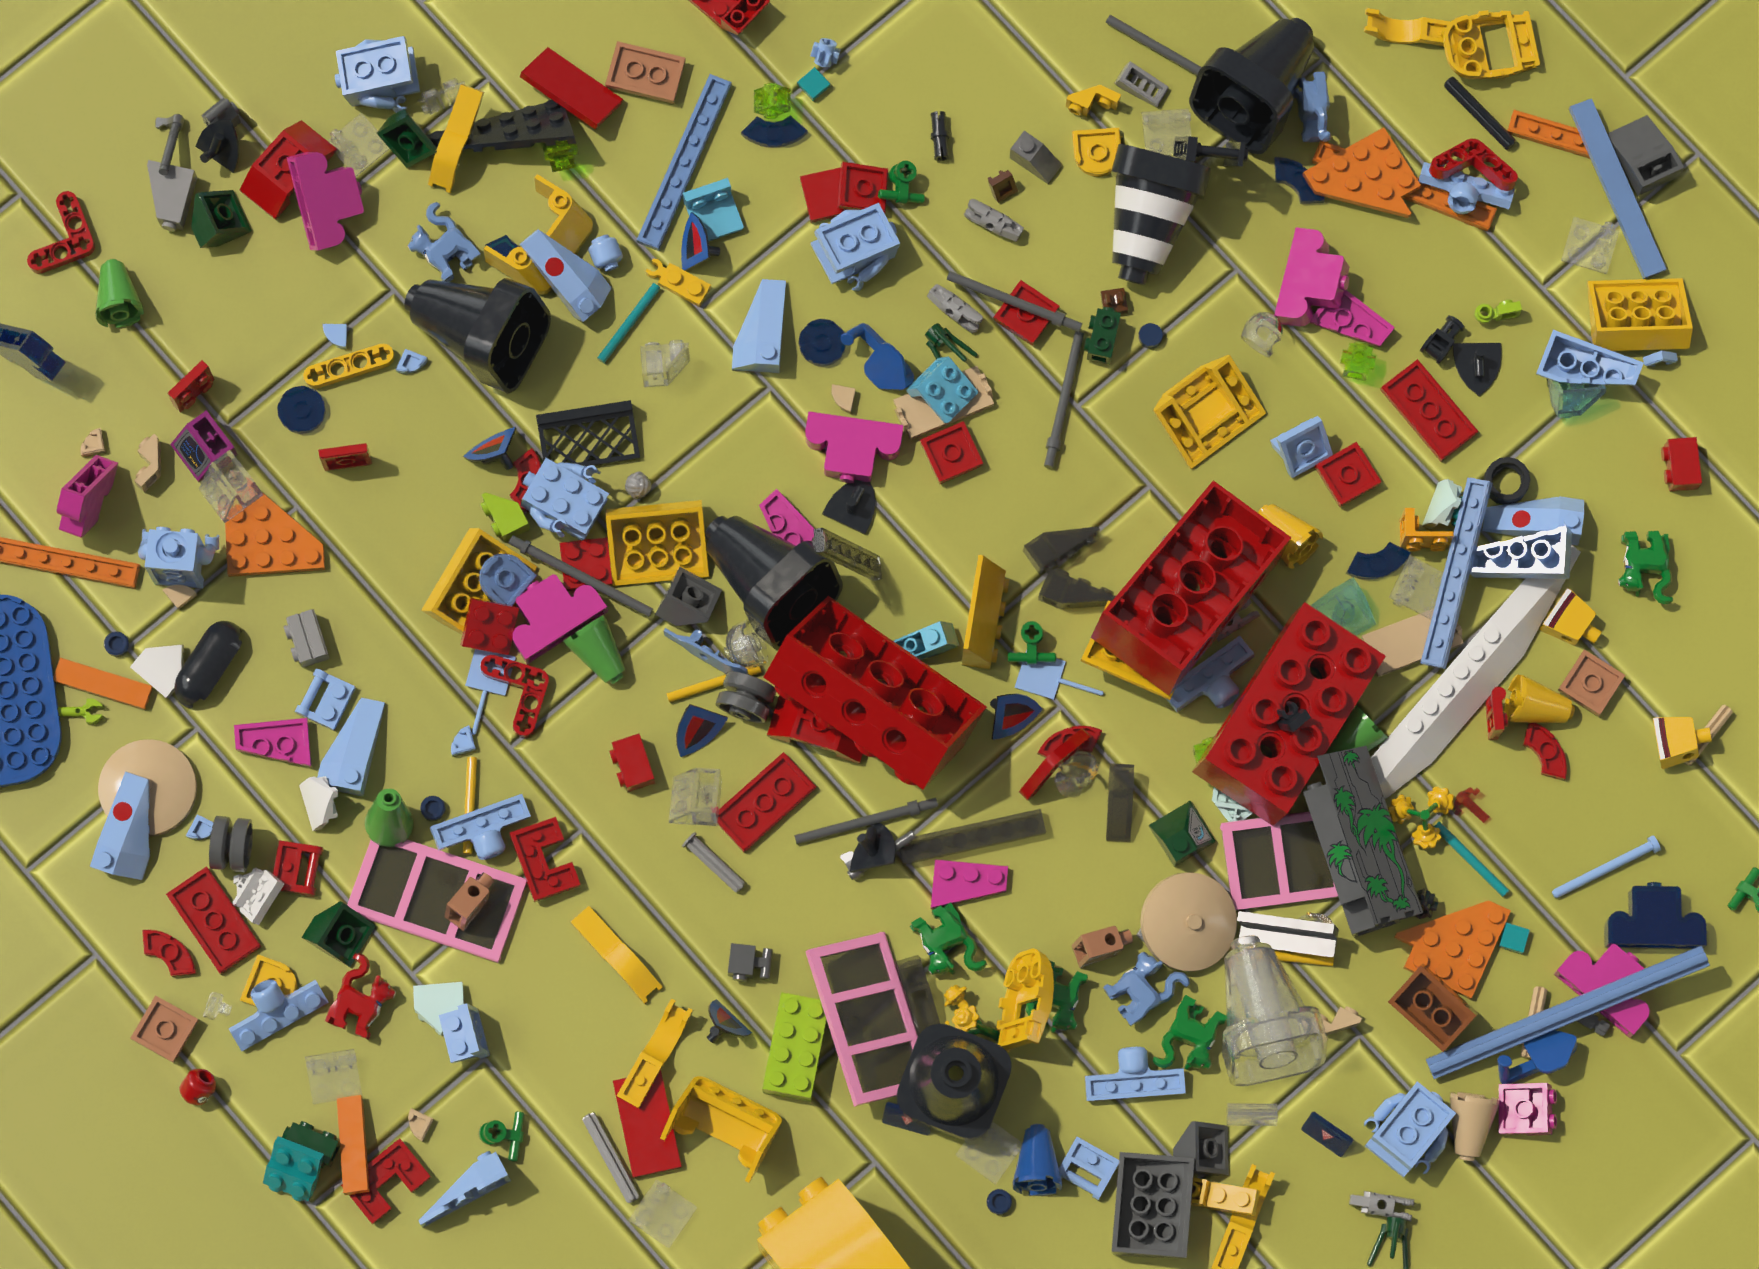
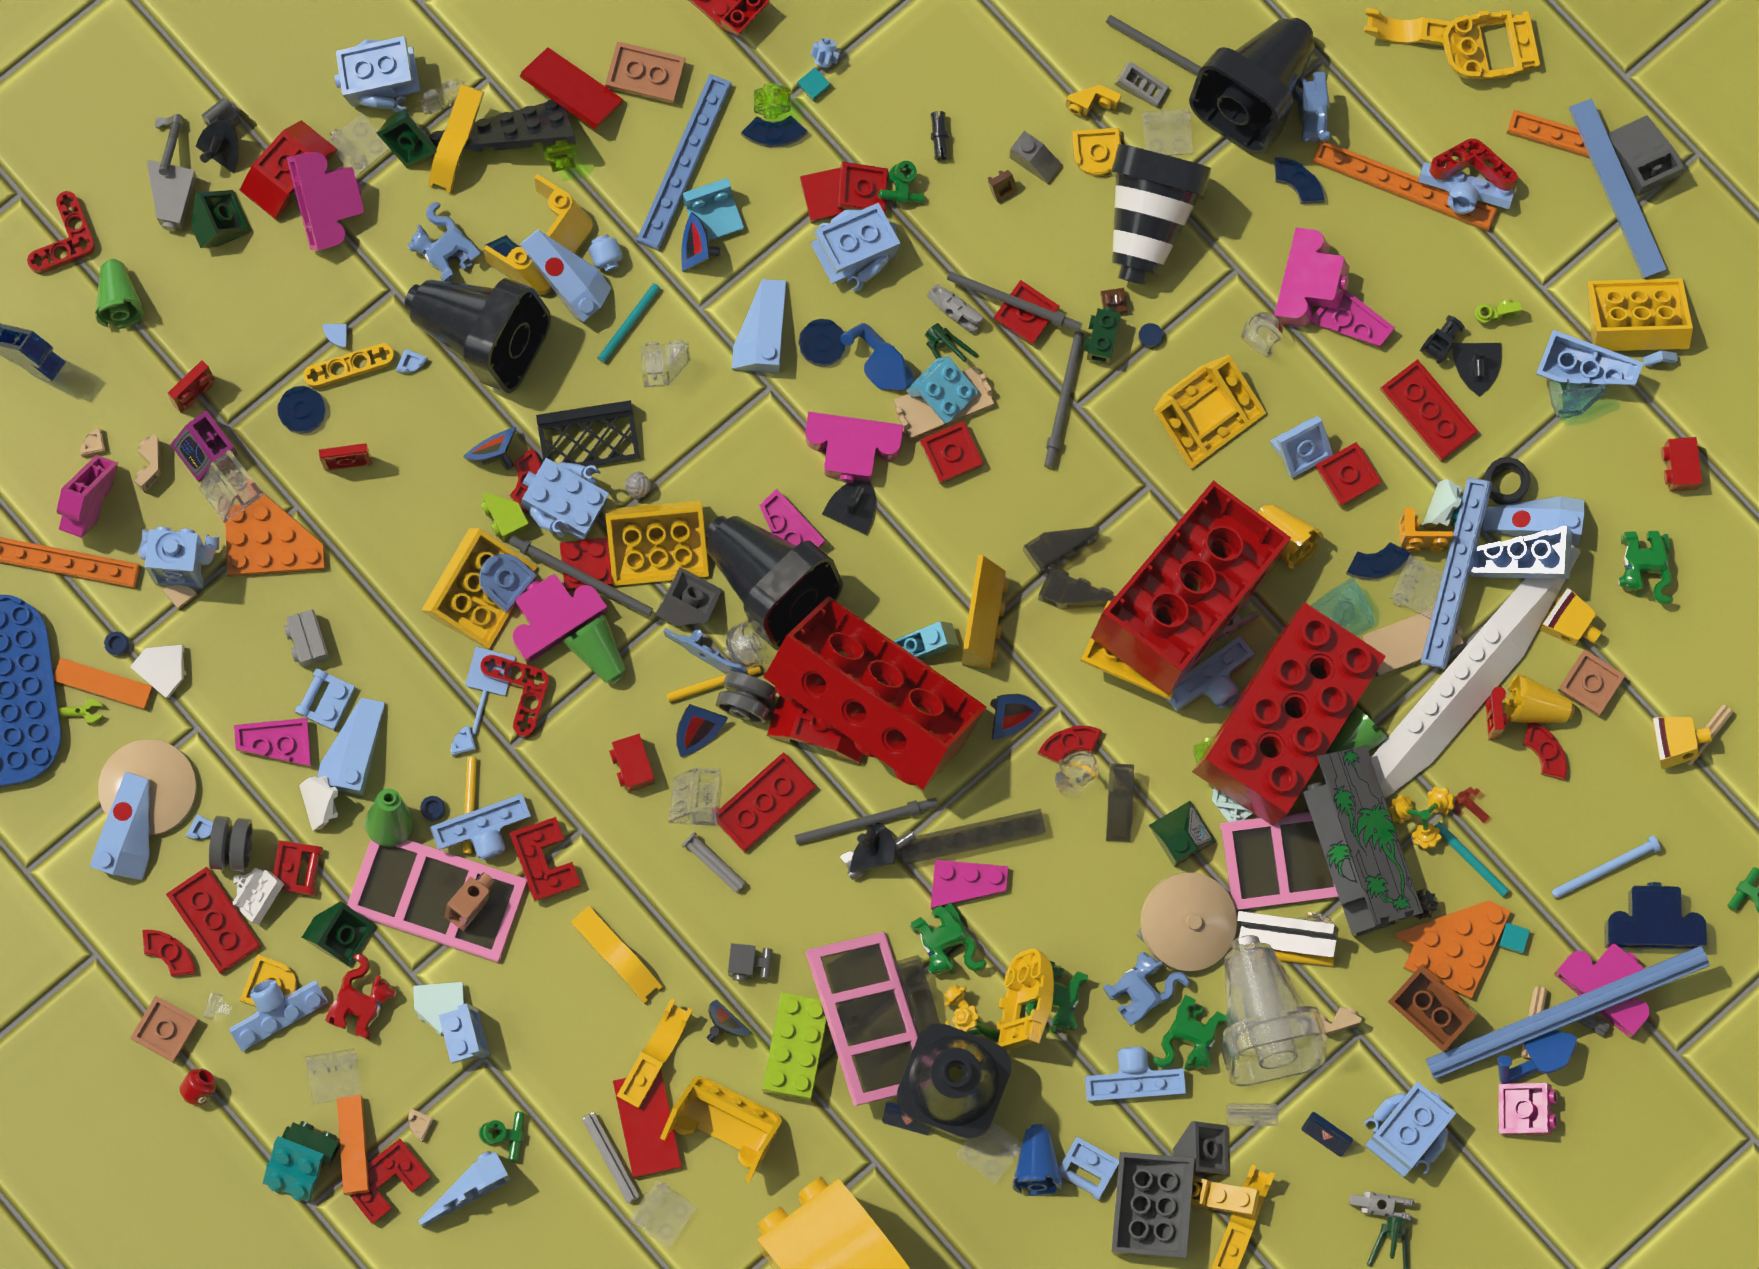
(207, 662): black brick -> none
(489, 626): red plate -> none
(680, 282): yellow plate -> none
(843, 397): tan tile -> none
(847, 554): clear smoke plate -> none
(993, 220): light grey hinge -> none
(999, 1202): dark blue tile -> none
(1031, 656): green piece -> none
(1045, 678): light blue piece -> none
(1052, 762): red beam -> none
(1100, 945): nougat torso -> none
(1189, 148): black fence -> none
(1293, 719): black tile -> none
(1357, 360): clear neon green brick -> none
(1366, 175): orange wing -> none
(1471, 1122): tan cone -> none
(1479, 113): black axle -> none
(1590, 245): clear hinge -> none

